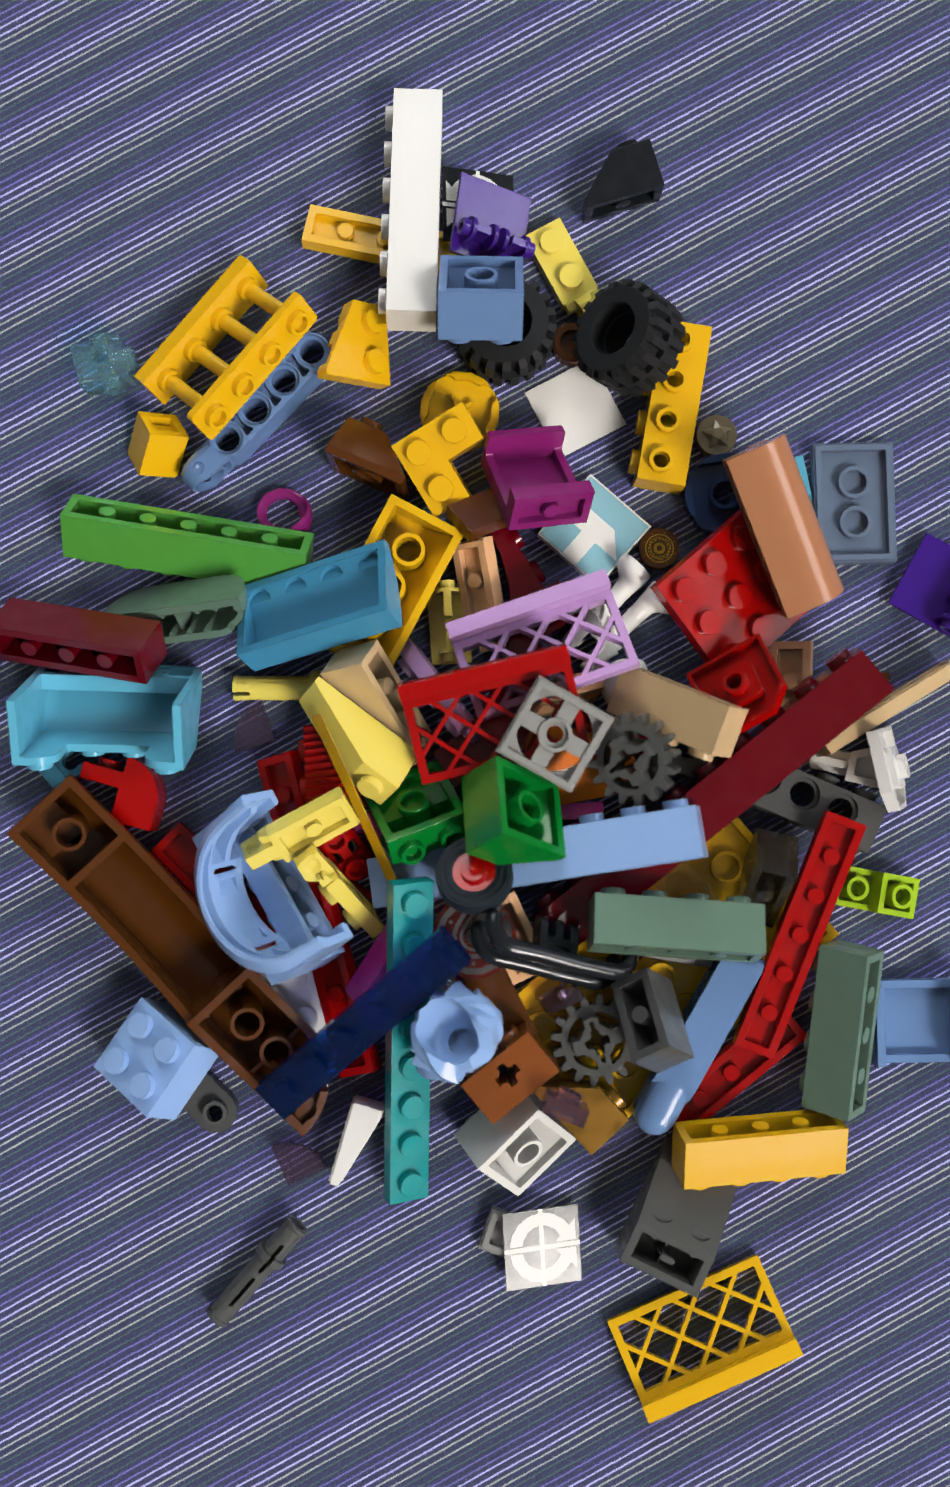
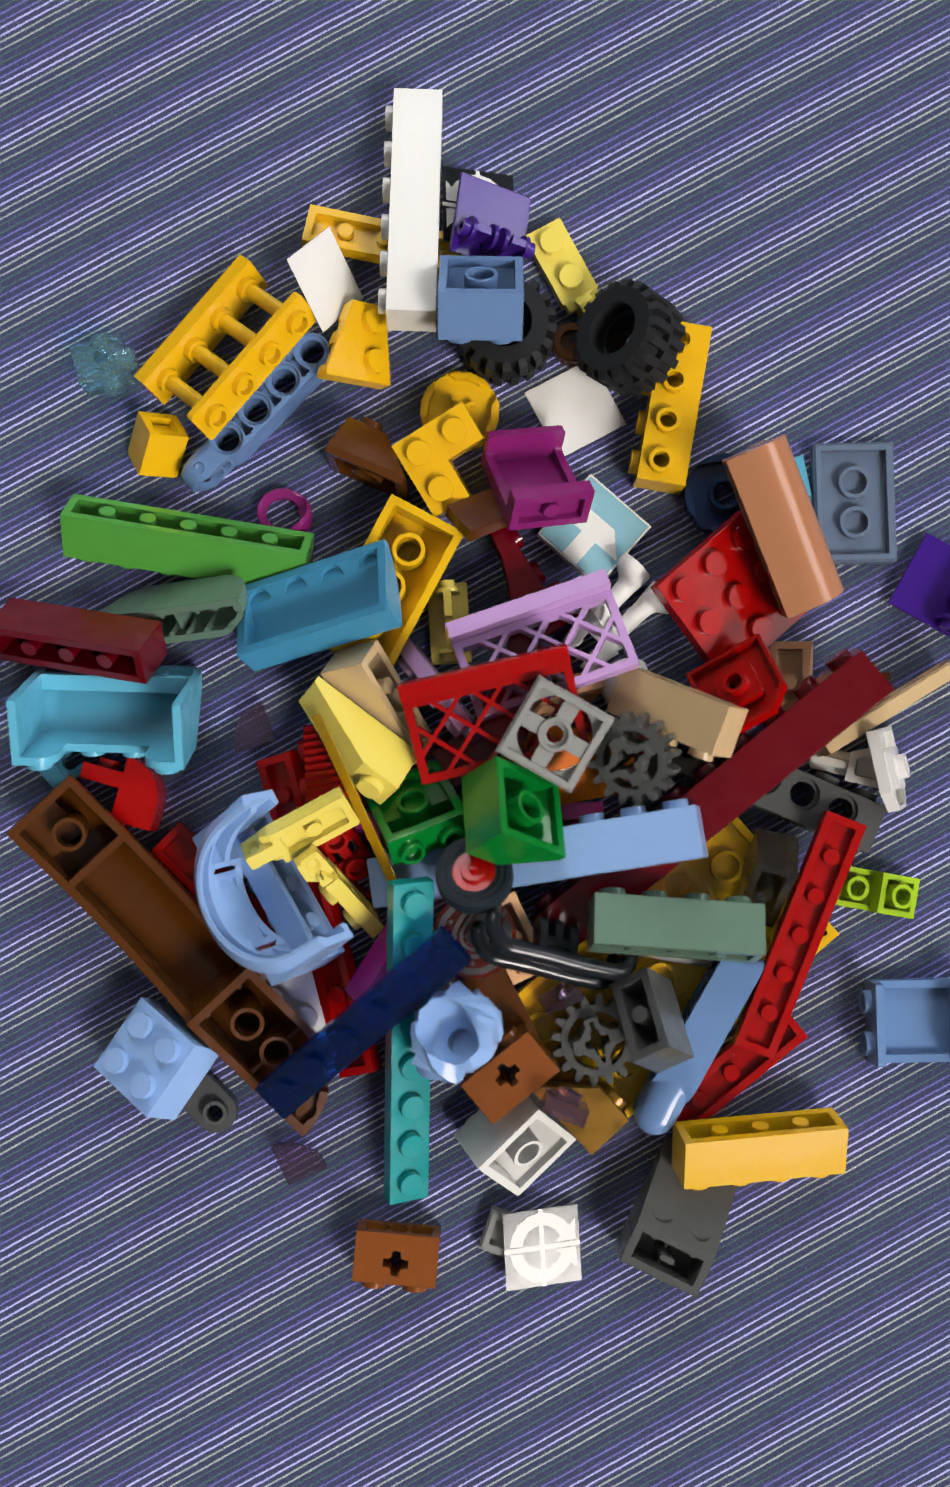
(269, 1257): dark grey pin -> none
(272, 687): light yellow pin -> none
(324, 278): none -> white sticker
(359, 1125): white slope -> none
(374, 1260): none -> dark orange brick
(478, 576): light nougat hinge -> none
(625, 181): black slope -> none
(658, 549): reddish brown tile -> none
(715, 435): dark tan tile -> none
(718, 1373): yellow fence -> none
(841, 1029): sand green brick -> none

